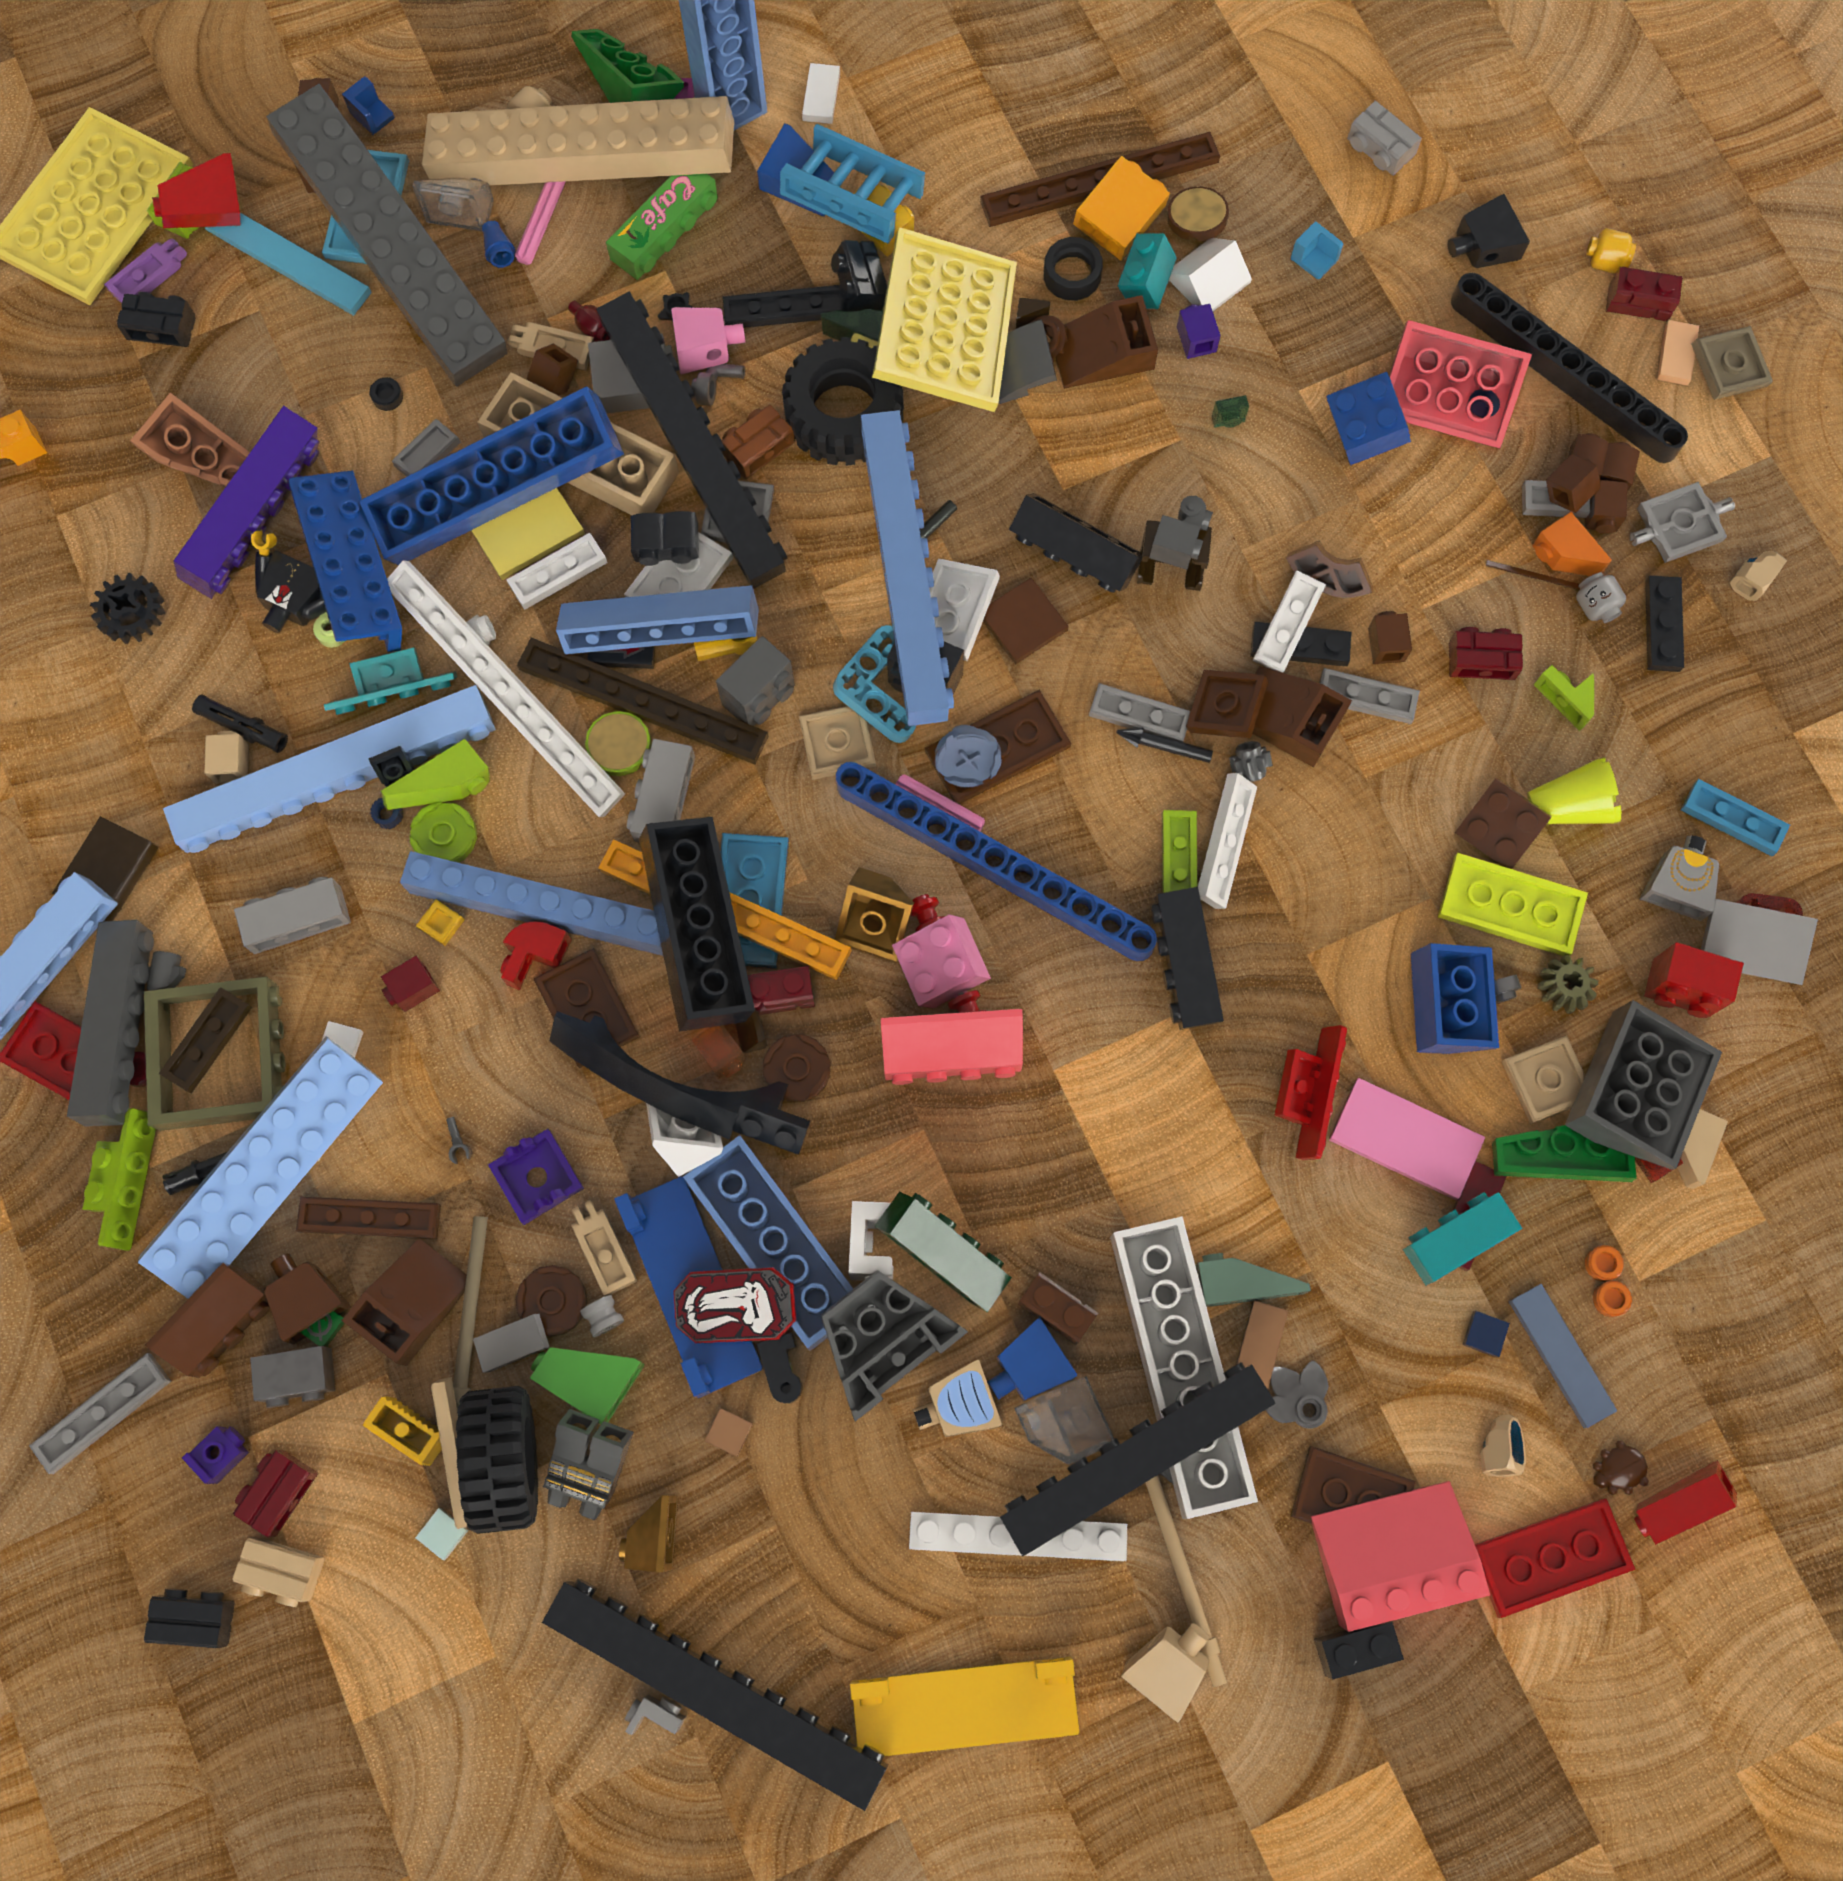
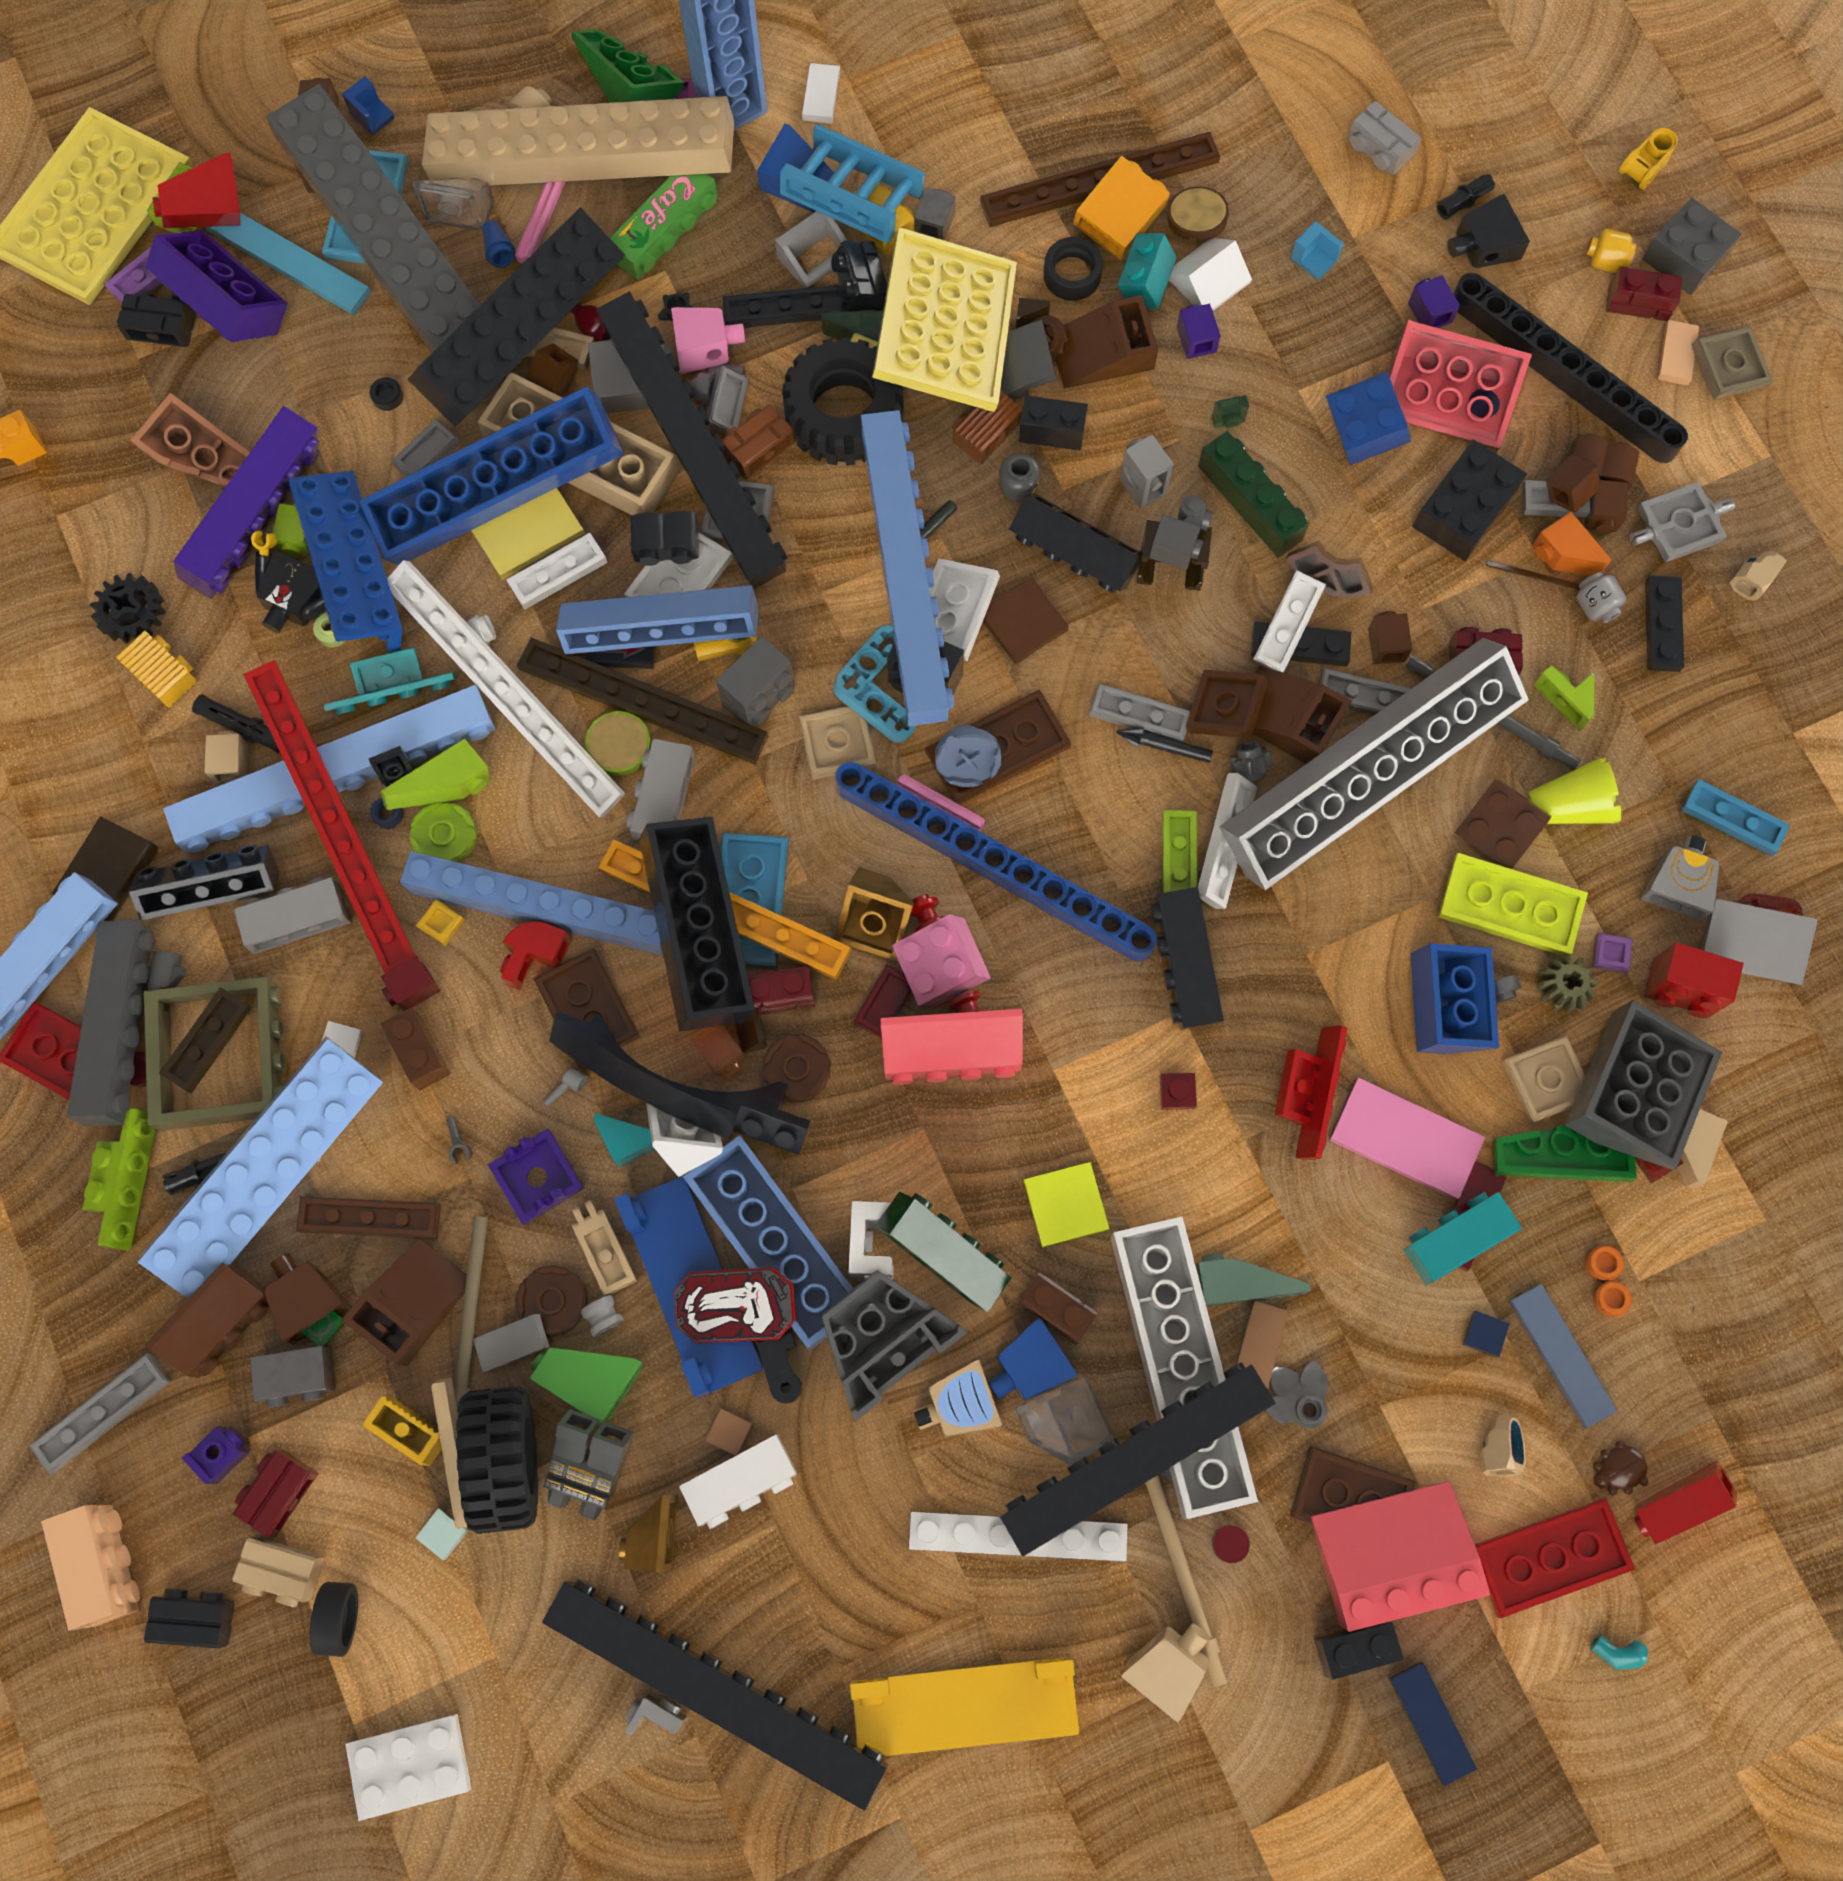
(91, 1566): none -> light nougat piece
(157, 669): none -> yellow brick
(203, 882): none -> black brick
(216, 285): none -> dark purple brick
(289, 532): none -> lime brick
(329, 815): none -> red plate
(333, 1619): none -> black tyre
(408, 1767): none -> white plate
(415, 1048): none -> reddish brown brick
(516, 317): none -> black brick
(572, 1078): none -> light grey hand
(623, 1140): none -> teal slope
(726, 399): none -> light grey tile
(739, 1482): none -> white brick
(802, 238): none -> light grey tile
(883, 1001): none -> dark red tile
(935, 213): none -> flat silver brick
(984, 430): none -> dark orange brick
(1019, 476): none -> dark grey head
(1052, 422): none -> black brick
(1066, 1204): none -> neon yellow tile
(1146, 471): none -> light grey brick
(1178, 1091): none -> dark red plate
(1230, 1544): none -> dark red tile
(1253, 493): none -> dark green brick
(1374, 763): none -> light grey brick
(1432, 1723): none -> dark blue tile
(1433, 302): none -> dark purple brick
(1465, 196): none -> black axle
(1469, 500): none -> black brick
(1547, 747): none -> dark grey bar
(1612, 953): none -> medium lavender tile
(1620, 1658): none -> teal arm
(1650, 157): none -> yellow piece
(1691, 245): none -> dark grey brick

